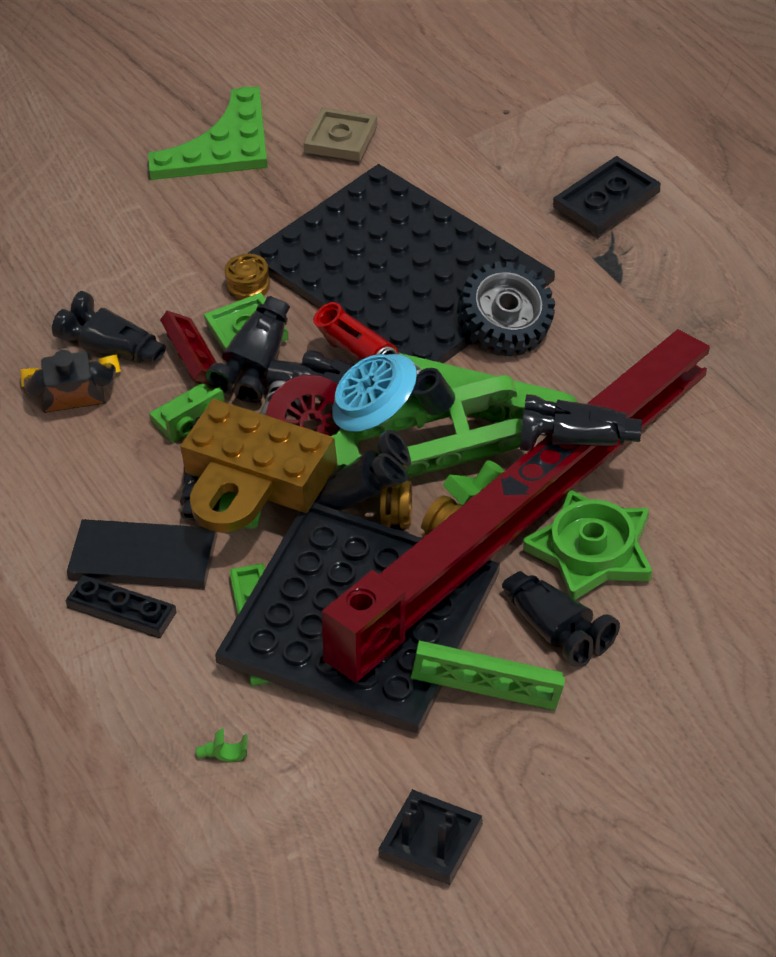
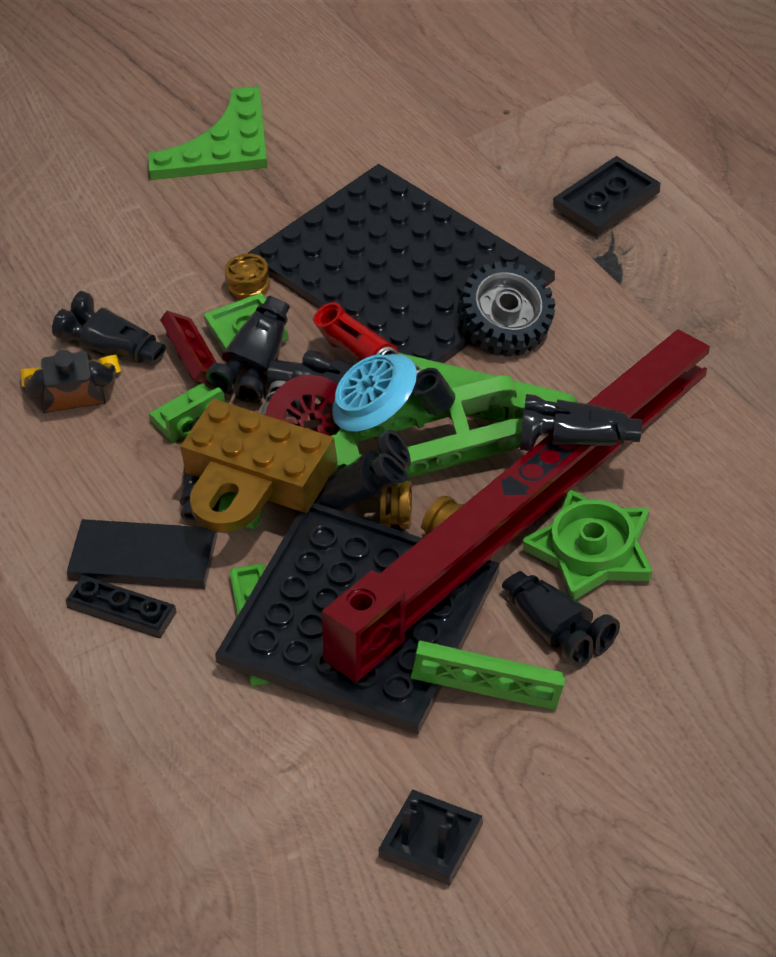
(222, 750): bright green piece -> none
(340, 134): dark tan plate -> none
(464, 487): bright green tile -> none

